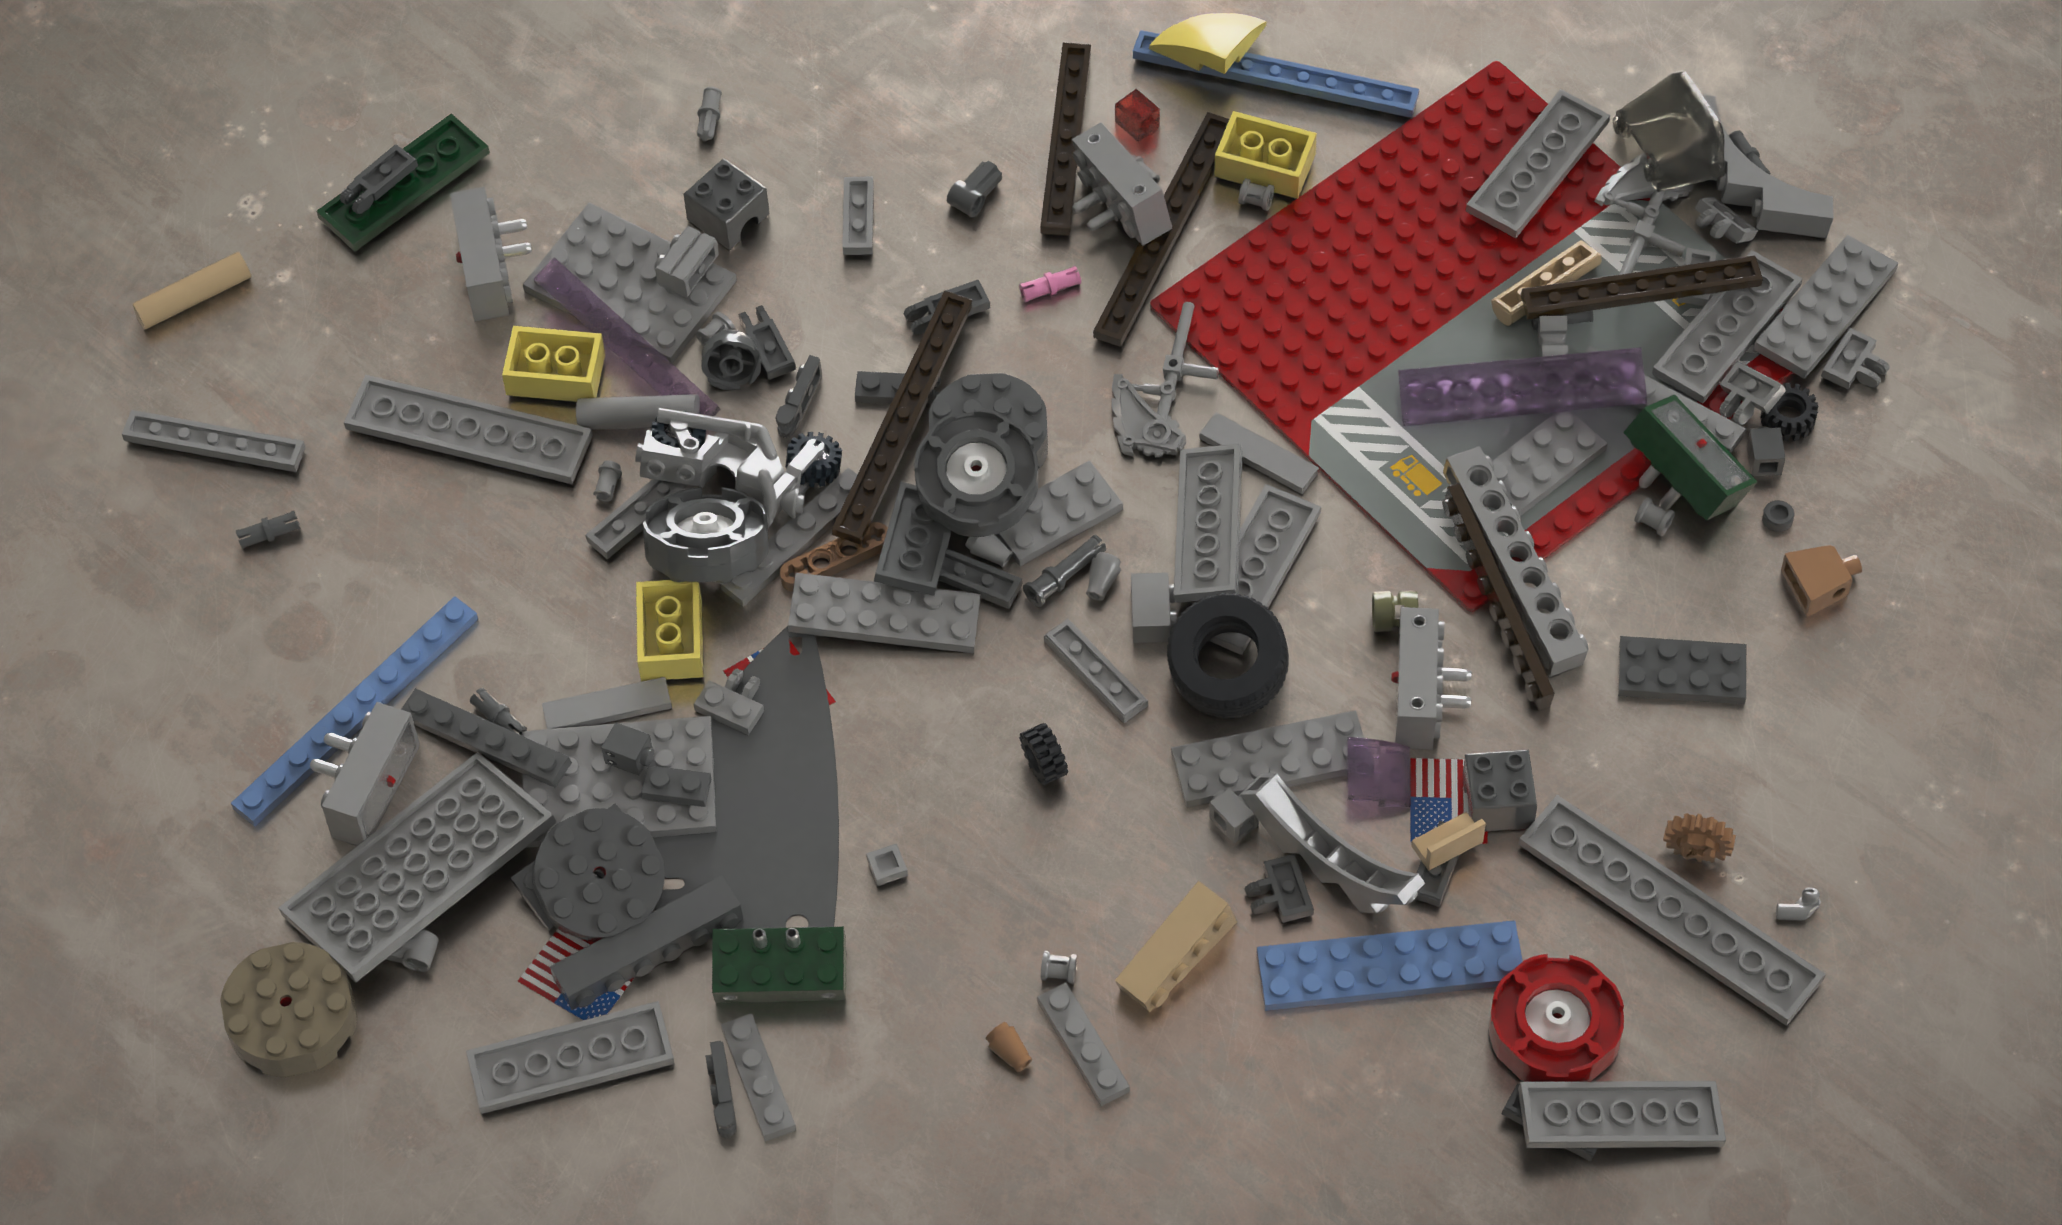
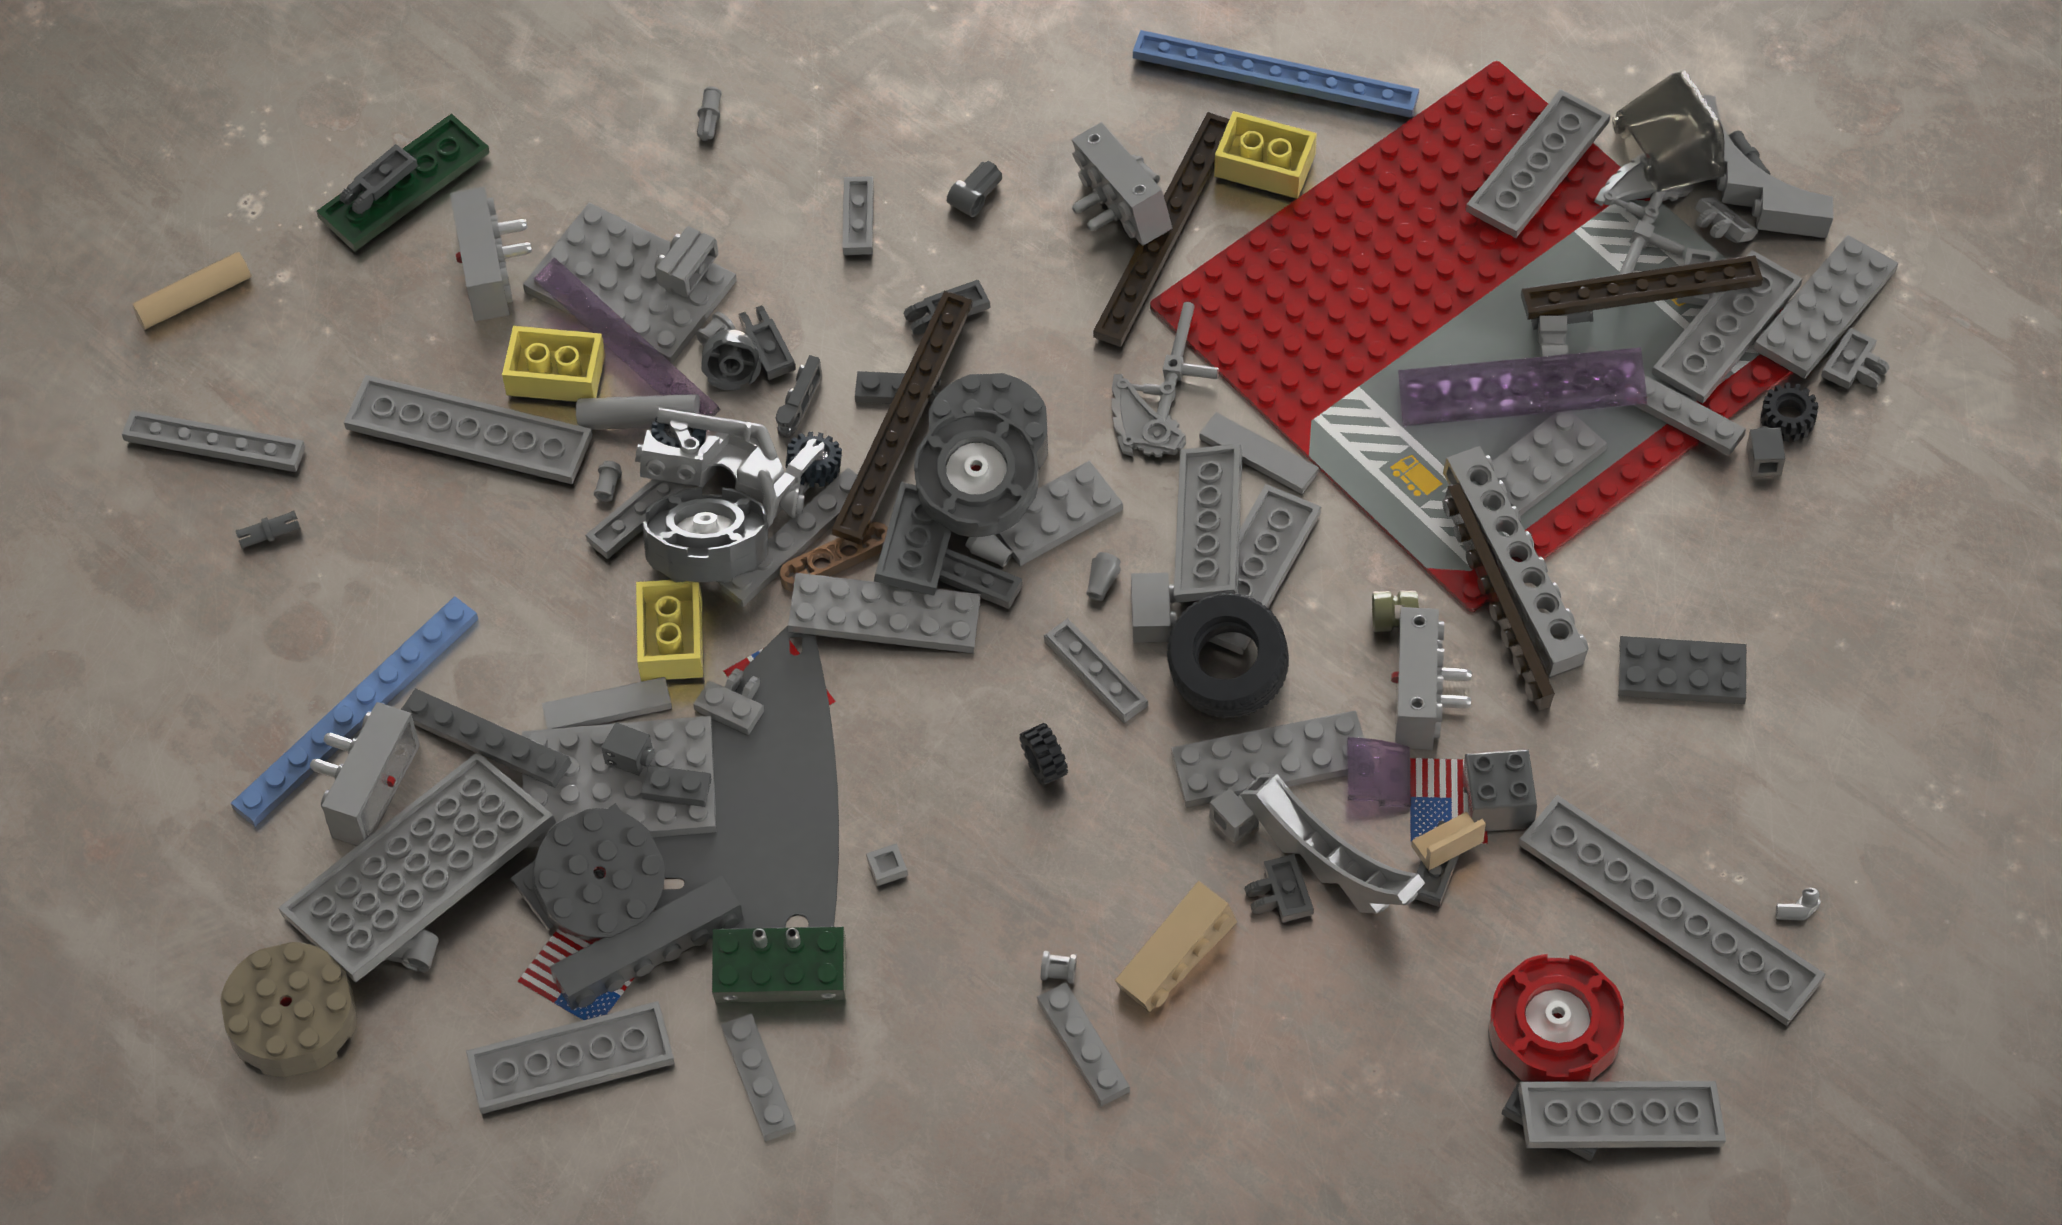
(496, 712): dark grey pin -> none
(721, 1091): dark grey hinge -> none
(725, 202): dark grey piece -> none
(1008, 1046): medium nougat cone -> none
(1050, 284): bright pink pin -> none
(1054, 578): dark grey pin -> none
(1066, 125): dark brown plate -> none
(1137, 115): clear red brick -> none
(1209, 40): light yellow brick -> none
(1256, 194): light grey bush -> none
(1387, 965): medium blue plate -> none
(1563, 268): tan brick -> none
(1654, 516): light grey bush -> none
(1688, 458): dark green piece -> none
(1699, 838): medium nougat gear -> none
(1750, 387): light grey hinge -> none
(1778, 516): dark grey tile -> none
(1819, 576): medium nougat torso -> none

